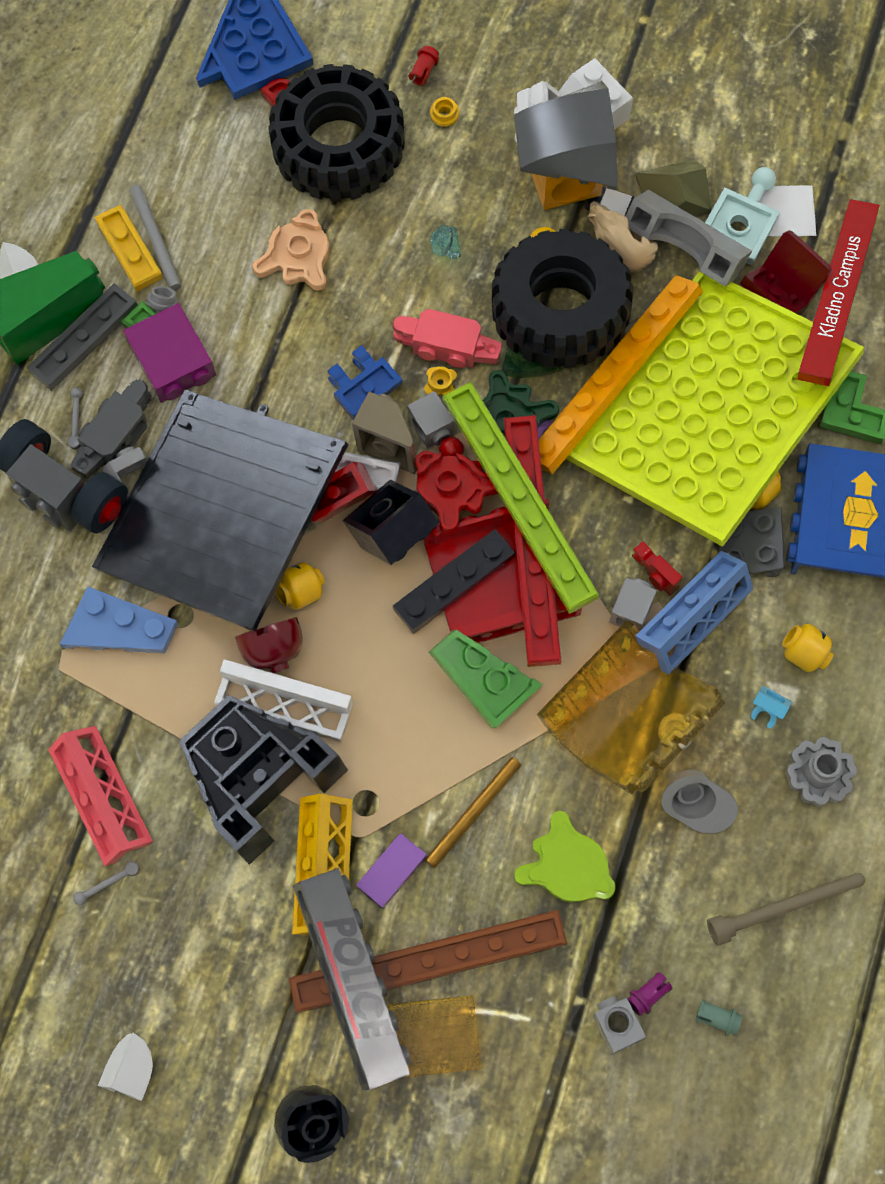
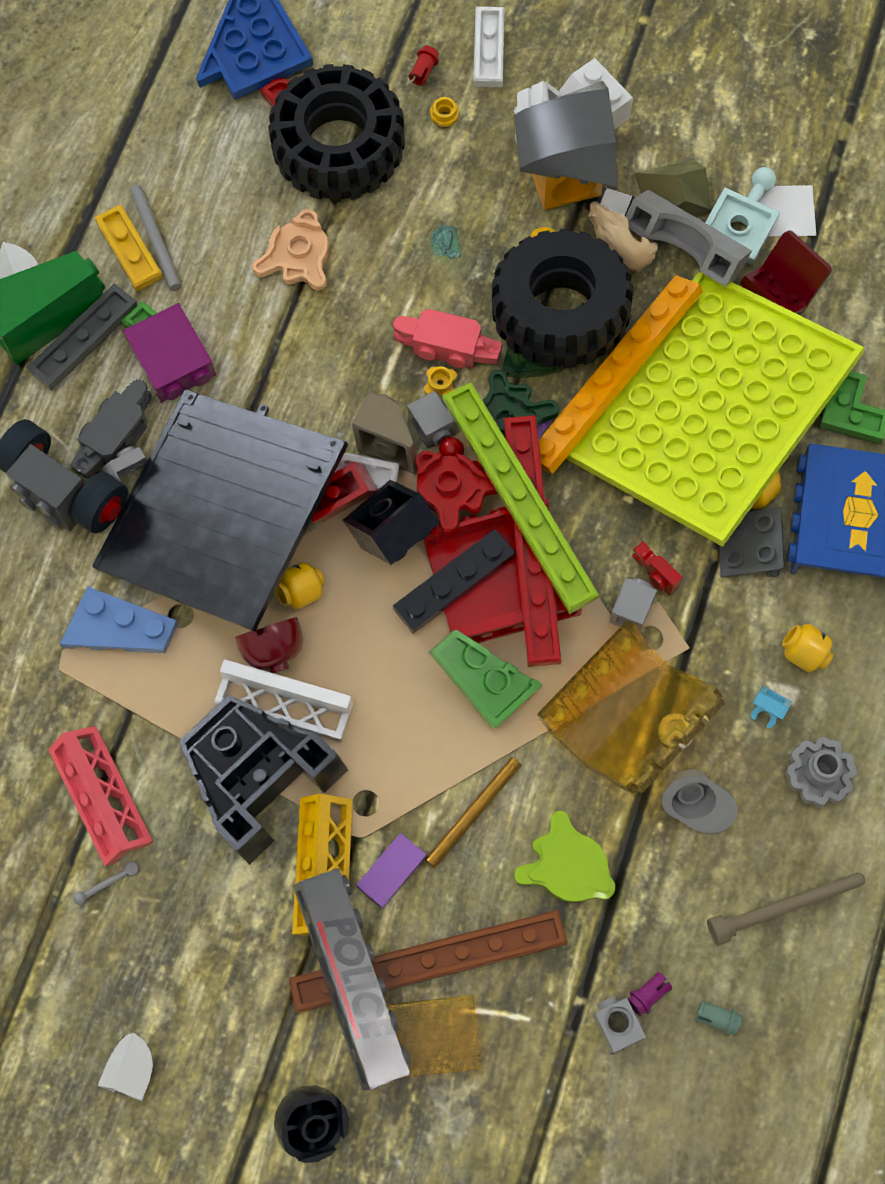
(76, 394): light grey hinge -> none
(161, 298): light grey plate -> none
(375, 378): blue plate -> none
(488, 47): none -> white tile
(694, 606): medium blue fence -> none
(838, 293): red tile -> none

